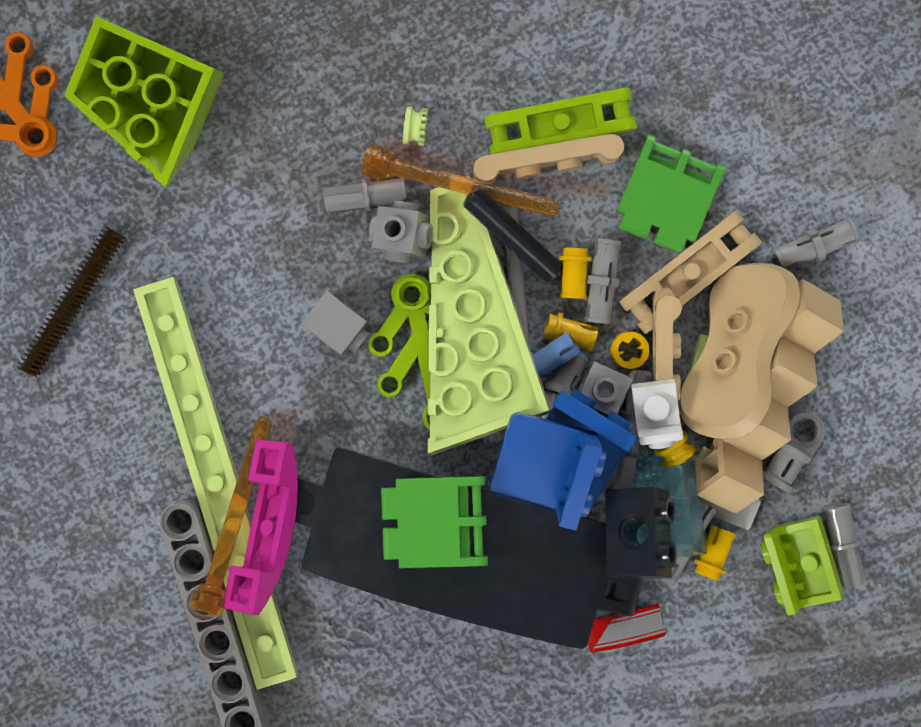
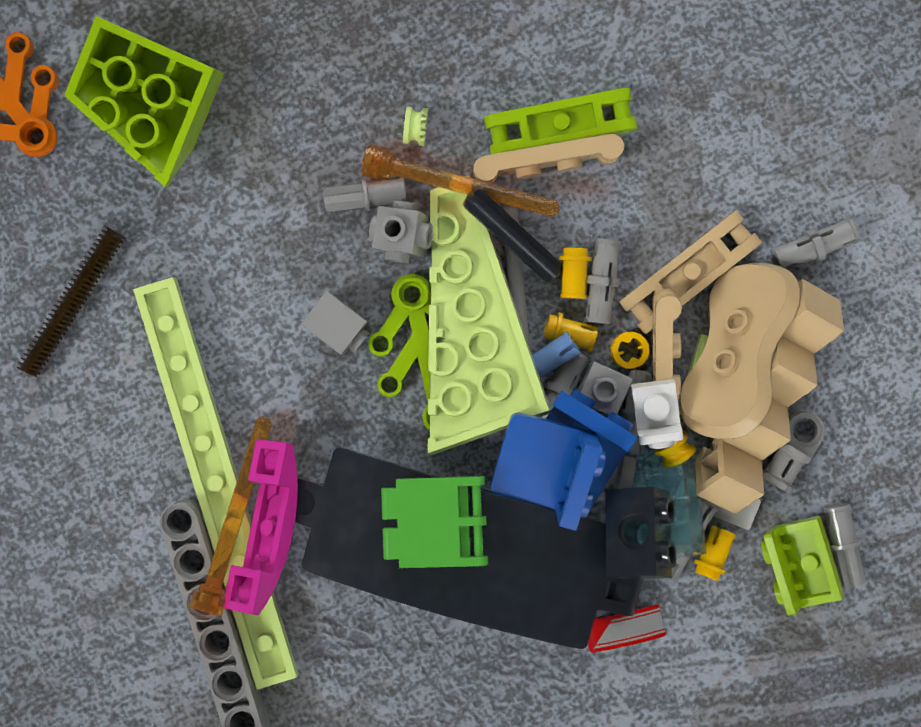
(668, 196): bright green plate -> none

